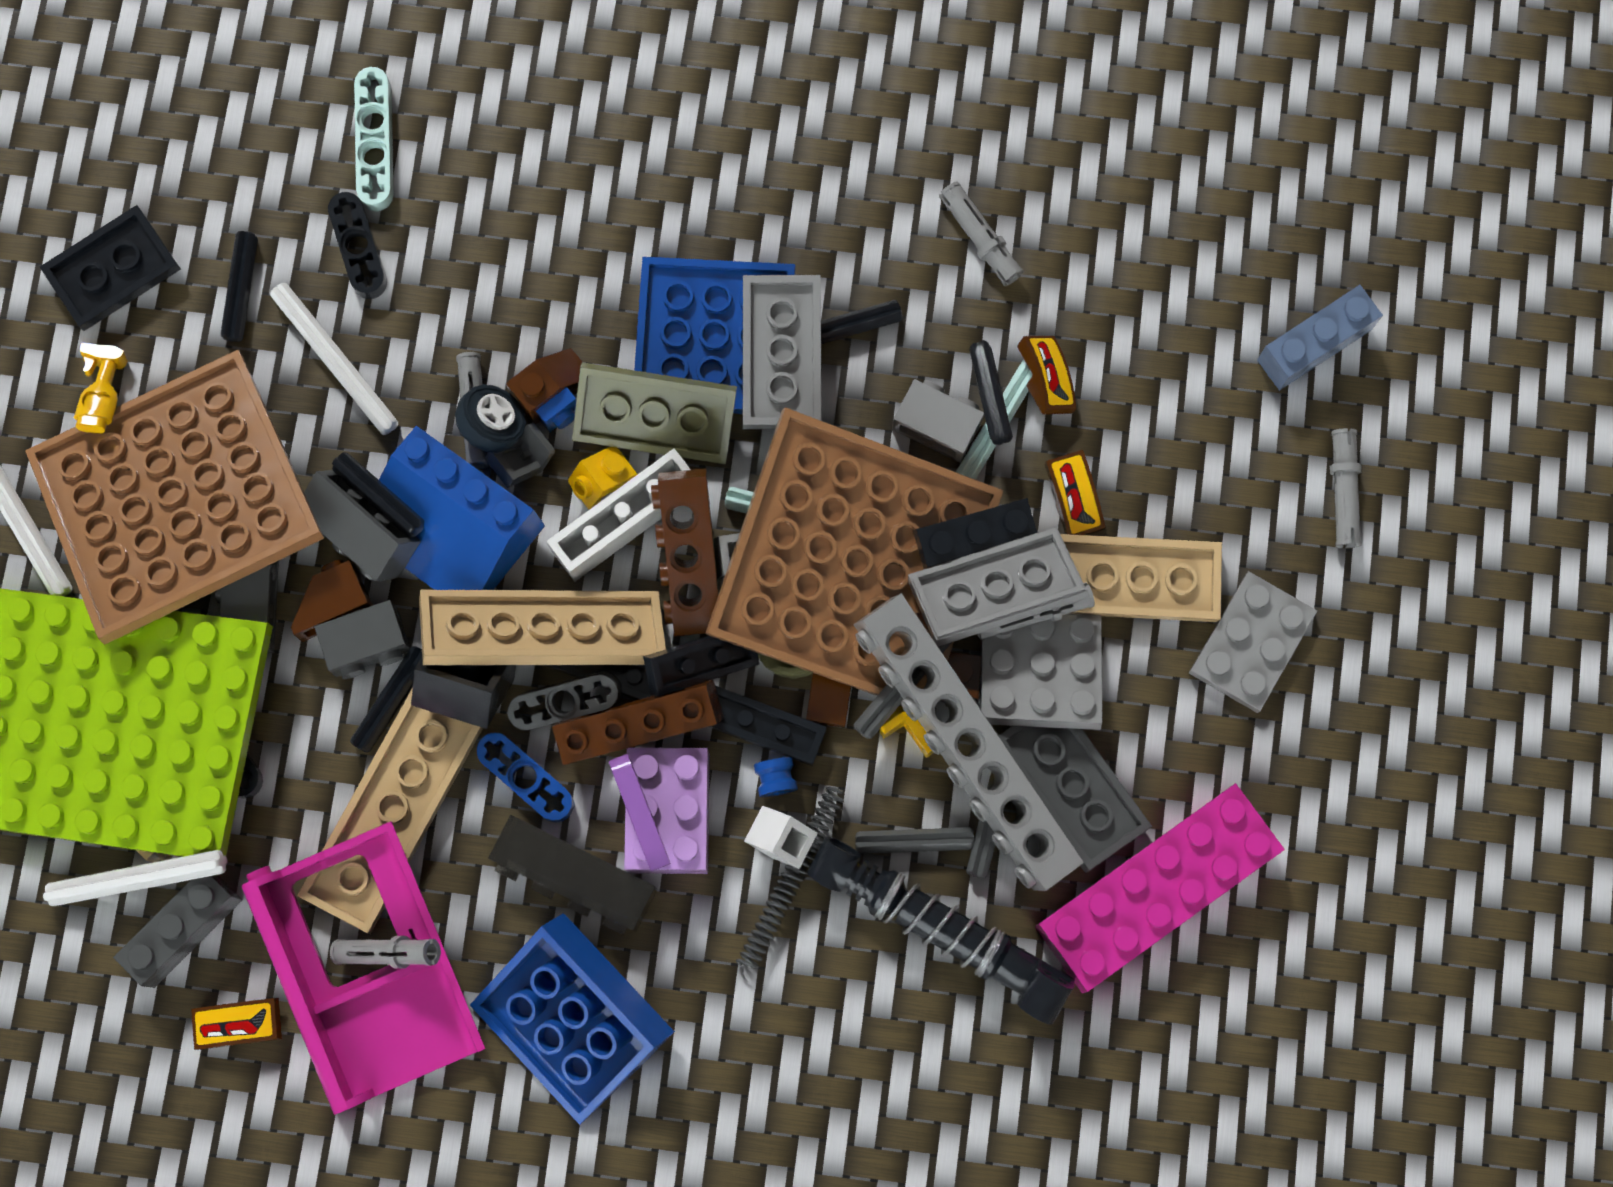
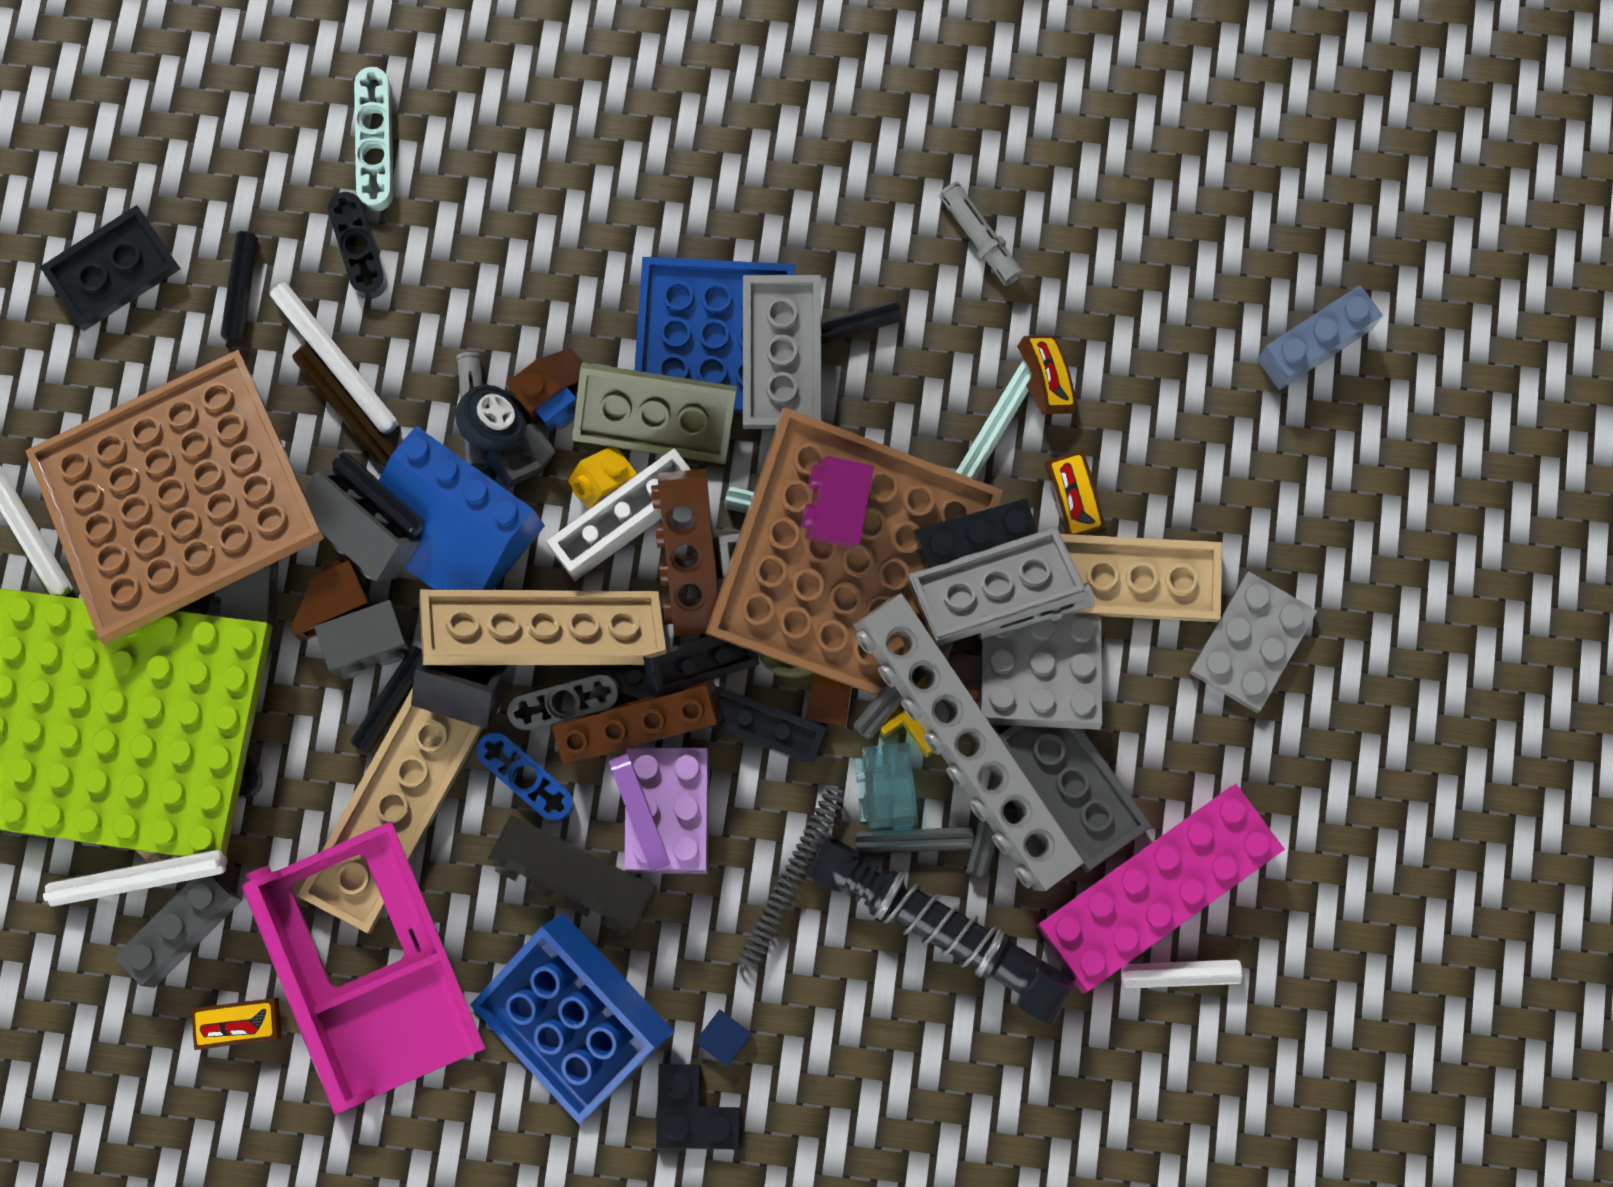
(100, 399): yellow piece -> none
(344, 404): none -> dark brown axle
(397, 952): light grey pin -> none
(684, 1122): none -> black plate
(723, 1038): none -> dark blue tile
(775, 777): blue wheel -> none
(780, 837): white brick -> none
(837, 501): none -> magenta brick
(888, 787): none -> clear light blue brick
(938, 419): light grey brick -> none
(990, 393): black axle -> none
(1181, 974): none -> white axle
(1345, 473): light grey pin -> none

